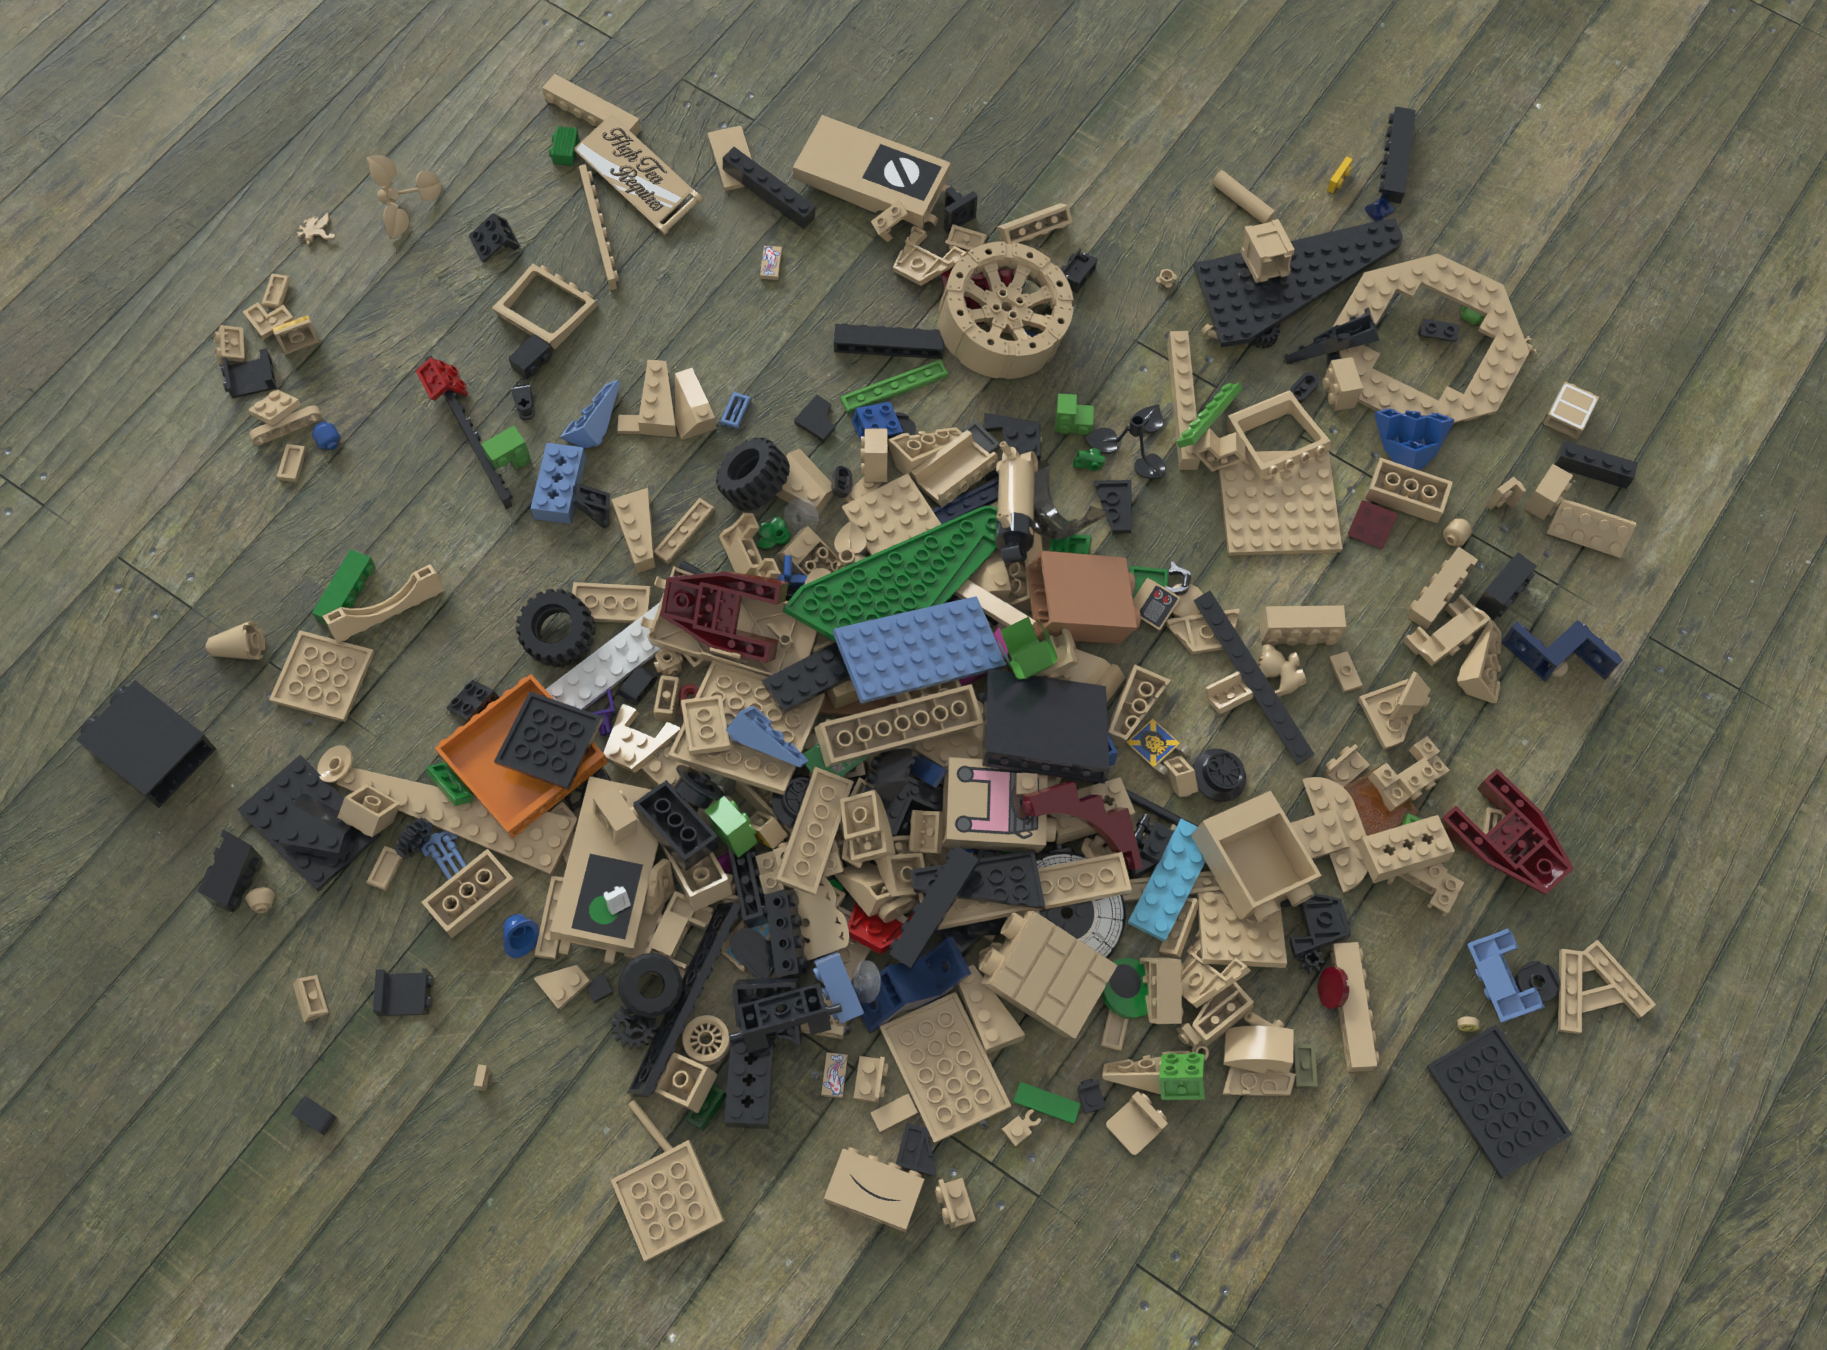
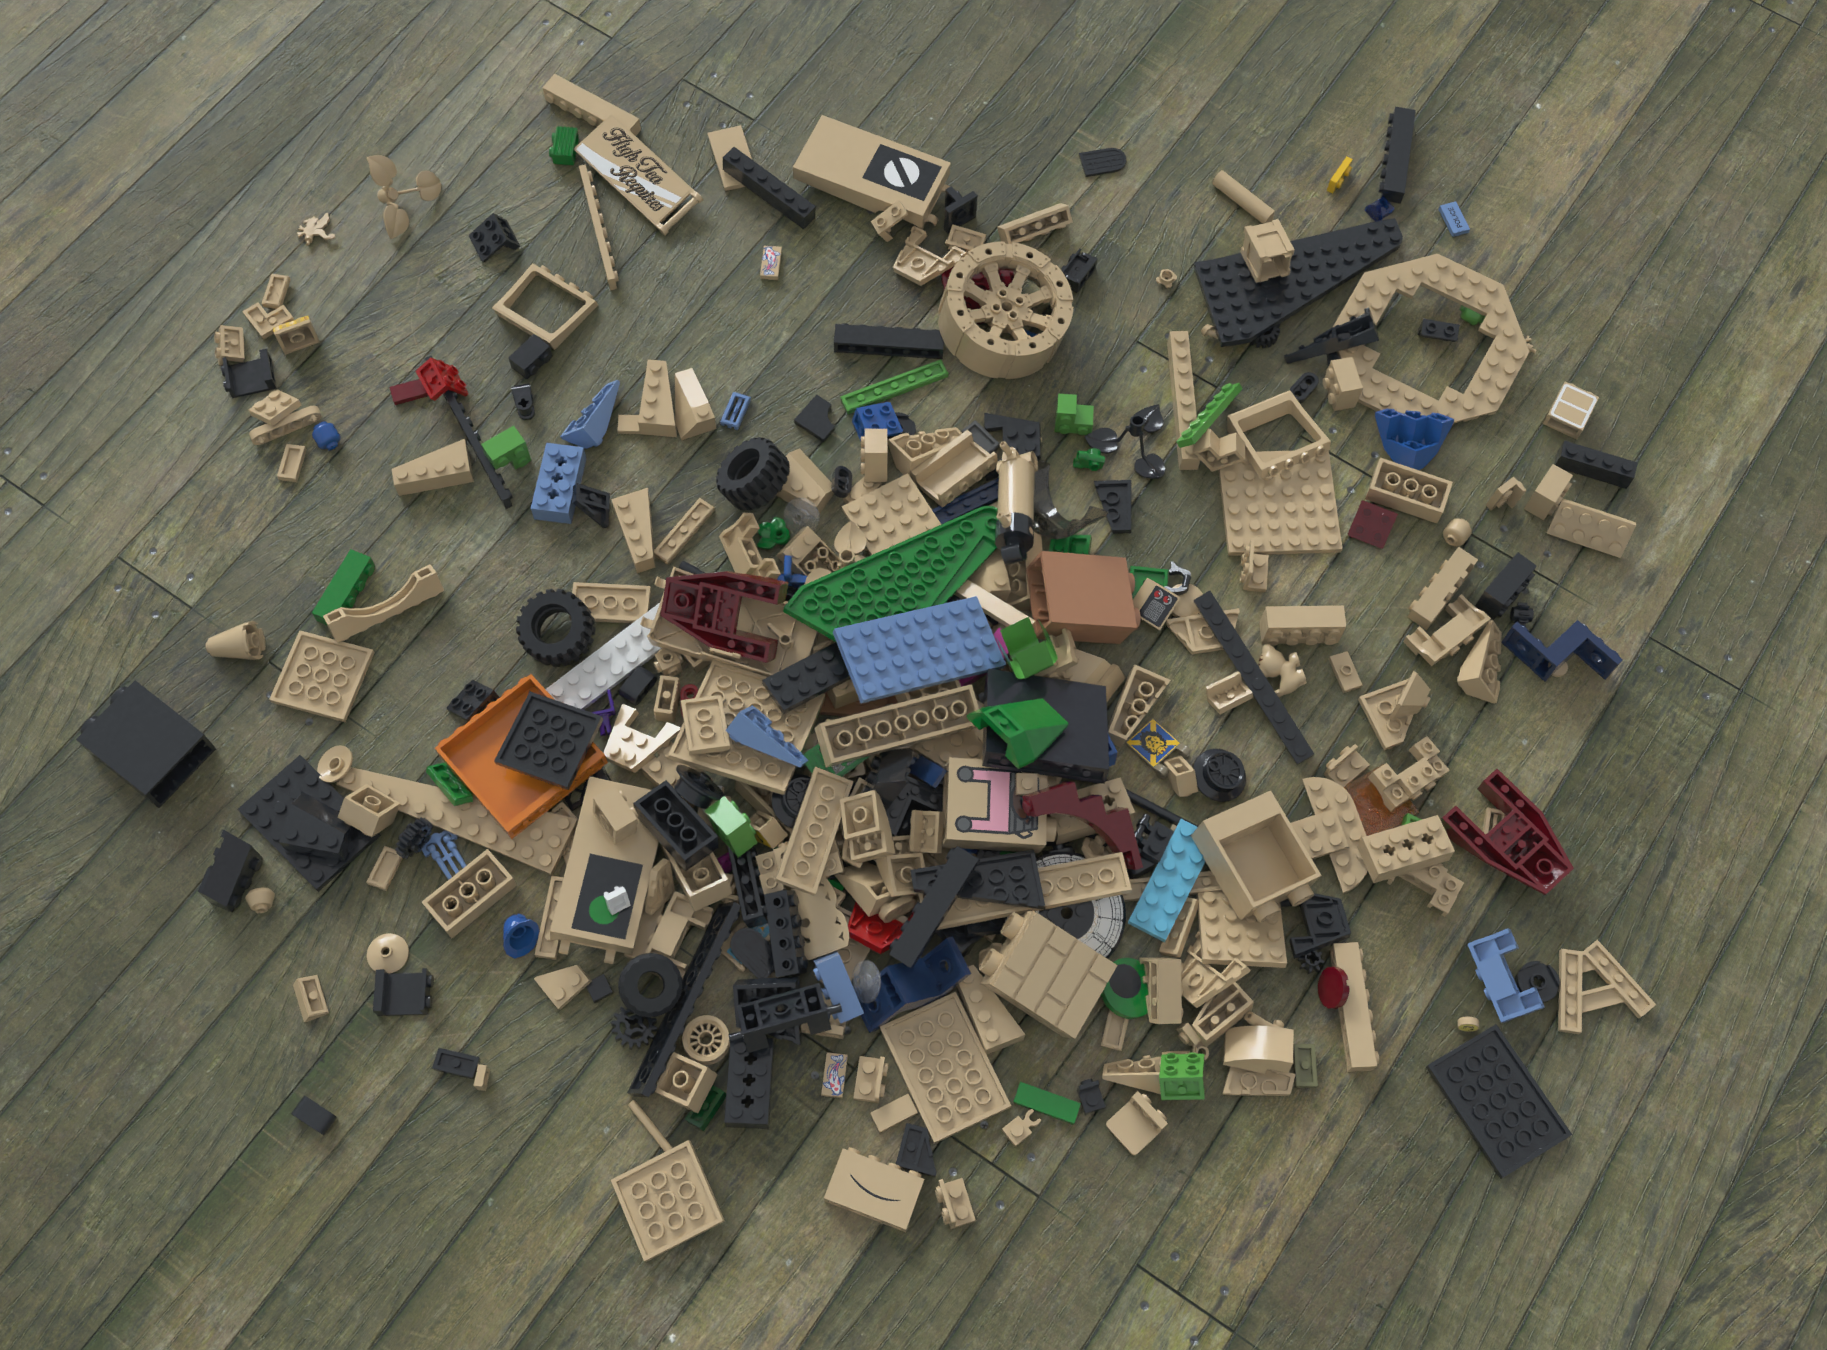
(394, 959): none -> tan dish
(408, 392): none -> dark red tile
(435, 470): none -> tan wedge
(456, 1063): none -> black plate
(1024, 725): none -> green wedge
(1102, 161): none -> black window
(1254, 569): none -> tan bracket
(1454, 219): none -> medium blue tile
(1521, 614): none -> black gear

